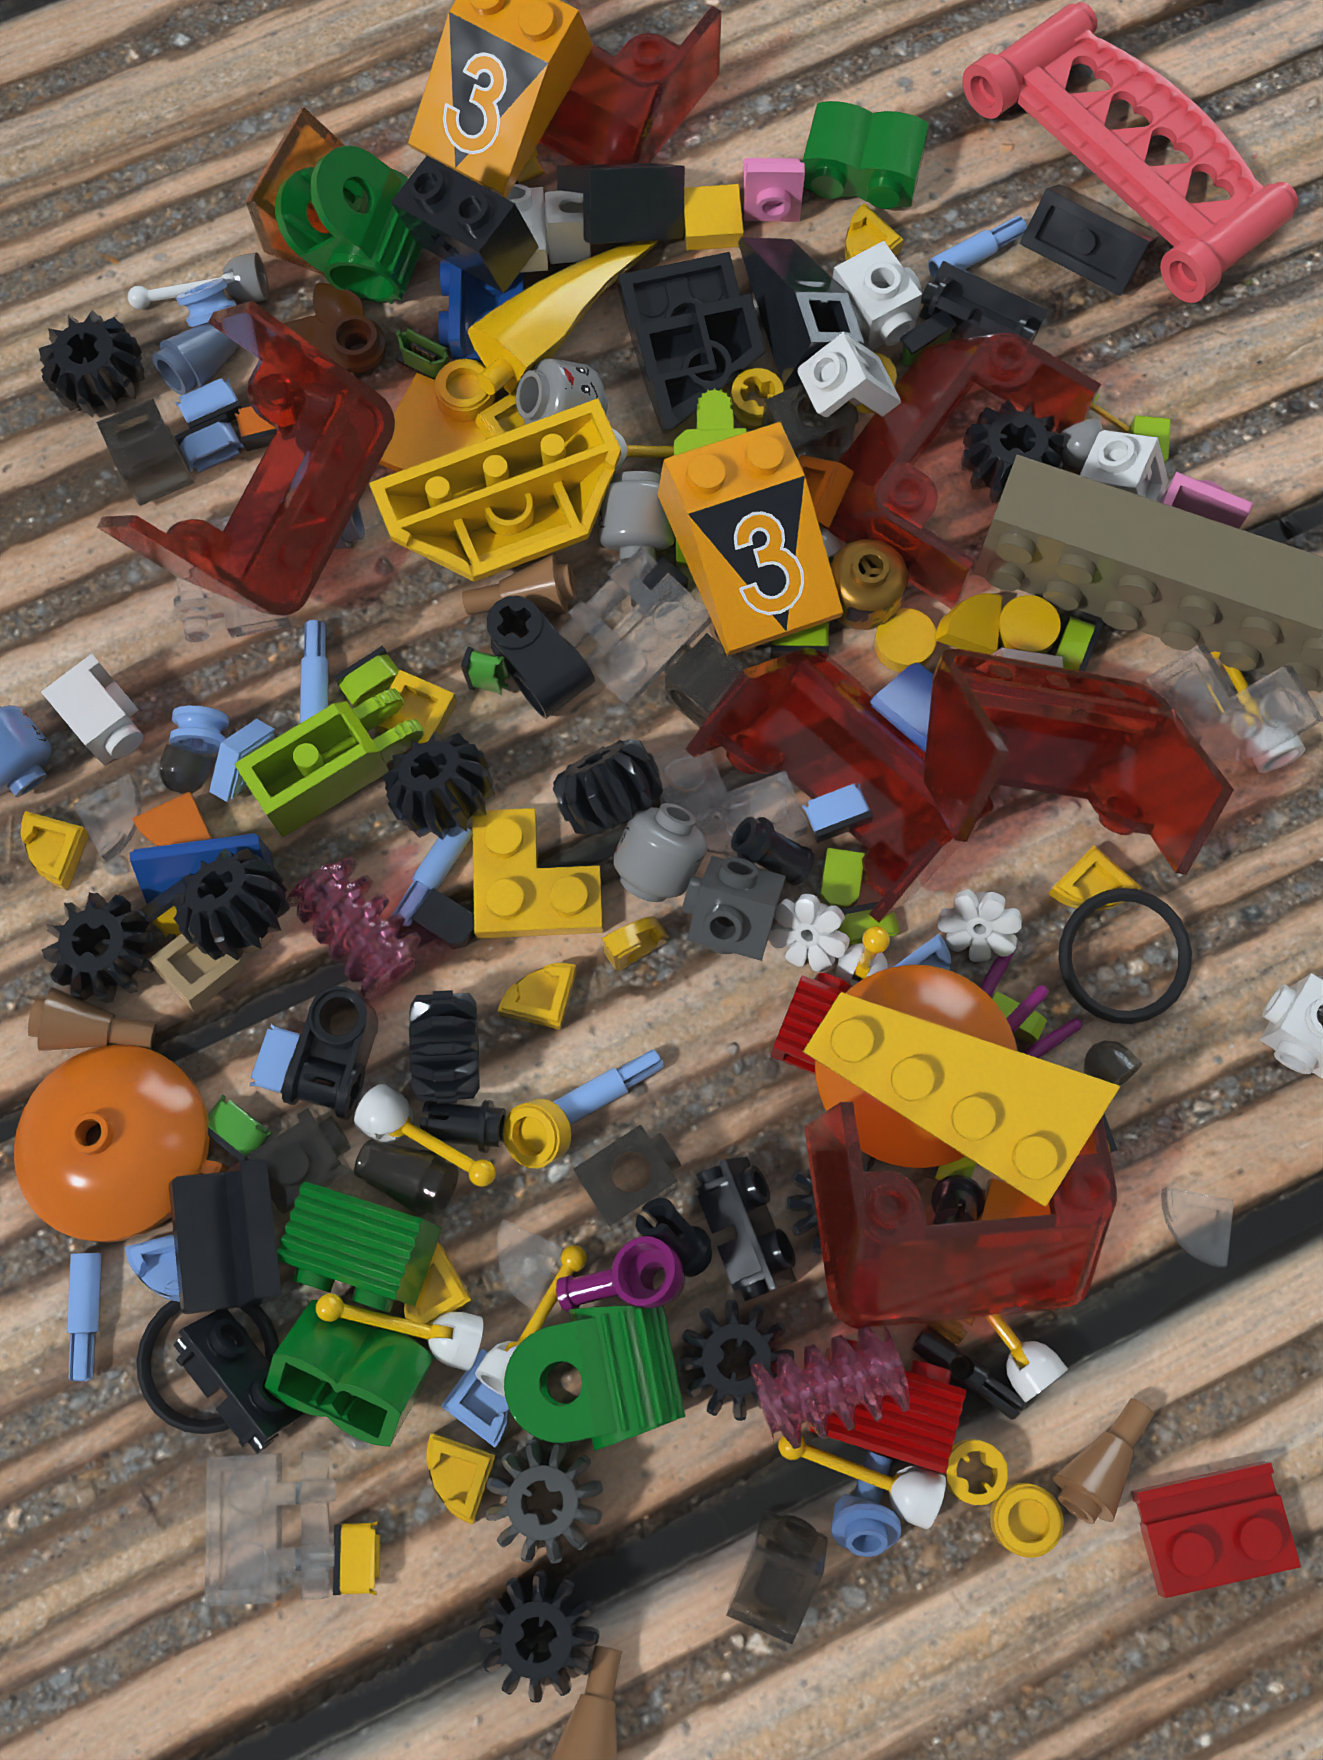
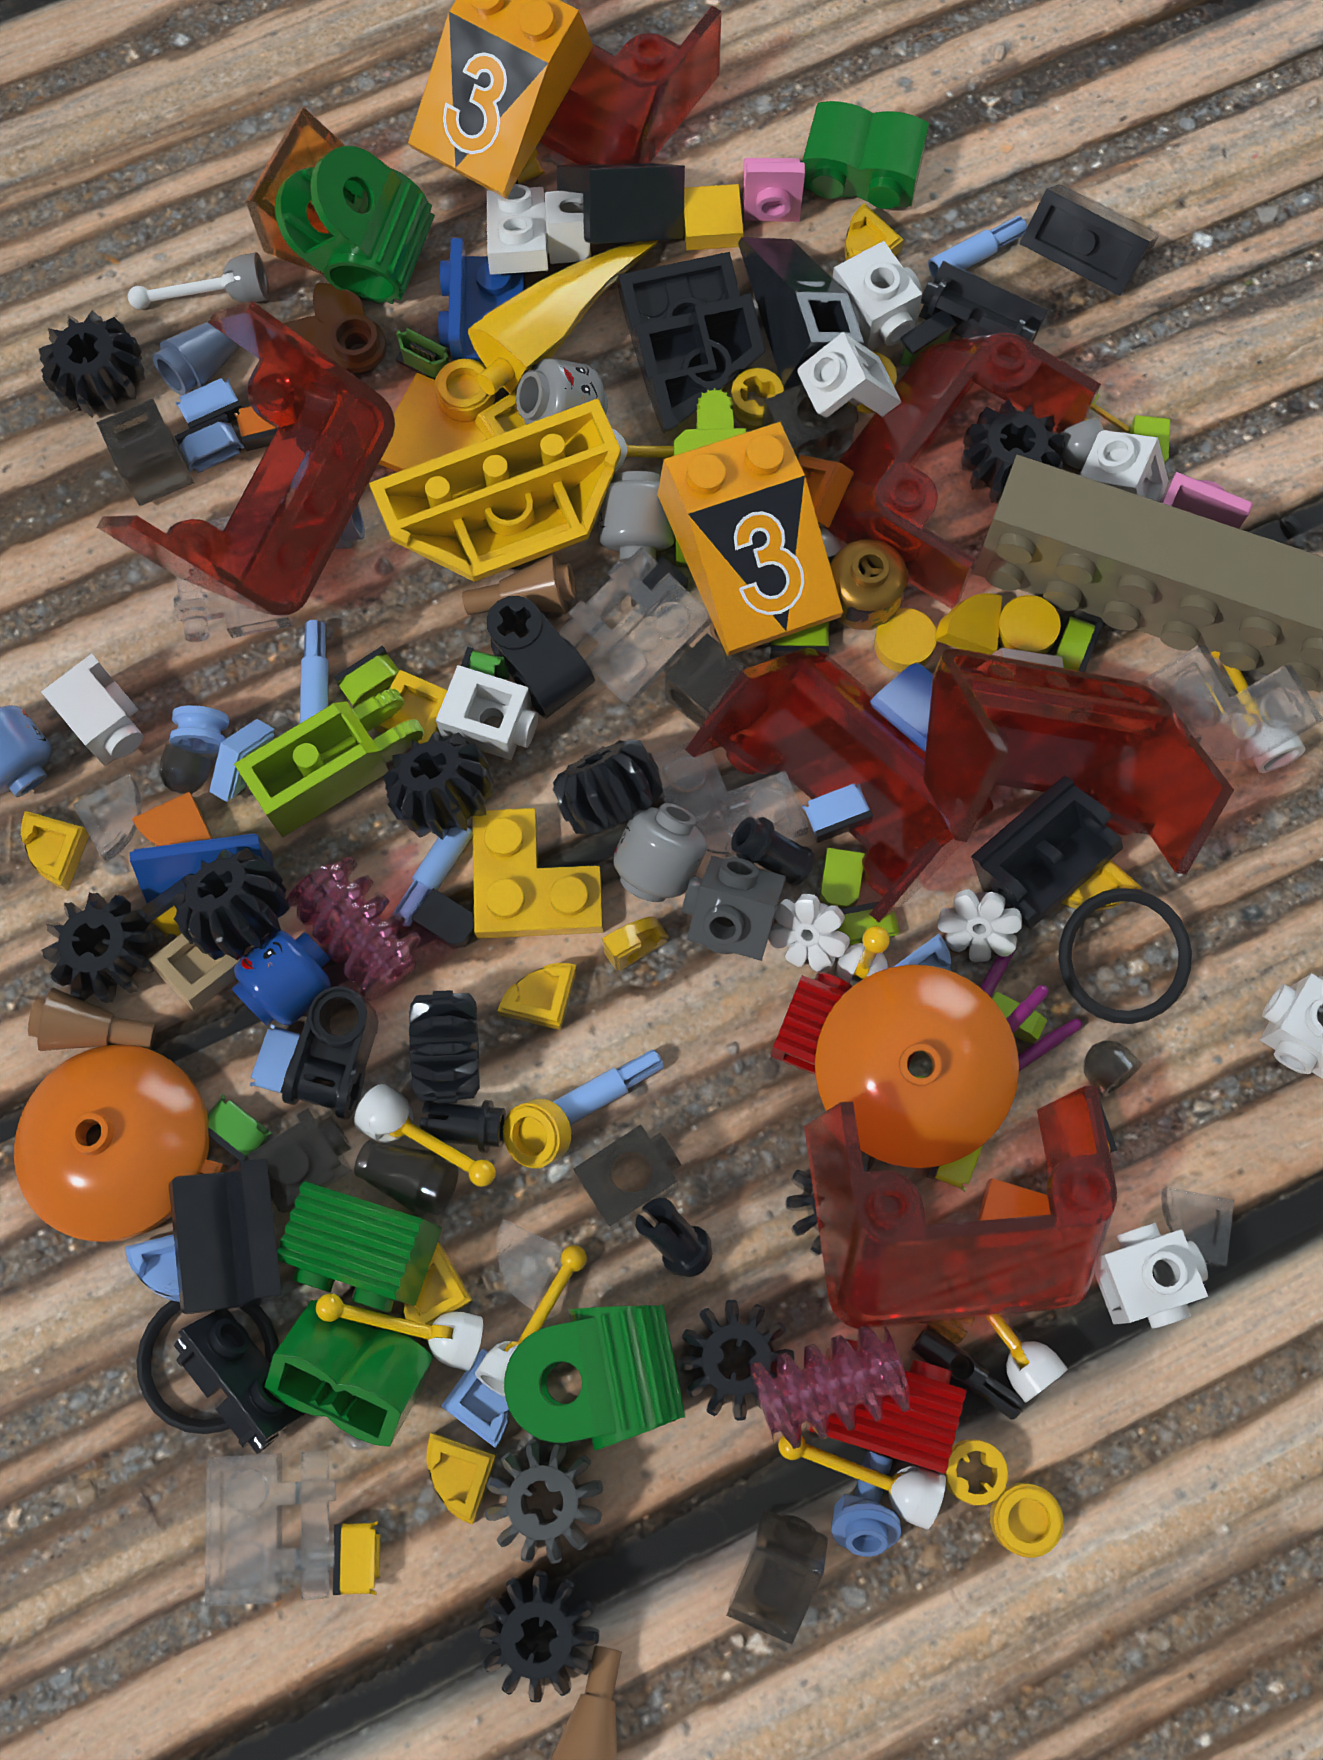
(83, 1313): light blue pin -> none
(205, 300): light blue bush -> none
(281, 977): none -> blue head
(465, 223): black brick -> none
(478, 696): none -> white brick
(628, 1278): magenta bar -> none
(741, 1202): black hinge -> none
(954, 1191): black pin -> none
(980, 1098): yellow wing -> none
(1047, 851): none -> black hinge
(1096, 1477): medium nougat cone -> none
(1129, 1283): none -> white brick
(1204, 234): coral piece -> none
(1215, 1529): red plate -> none

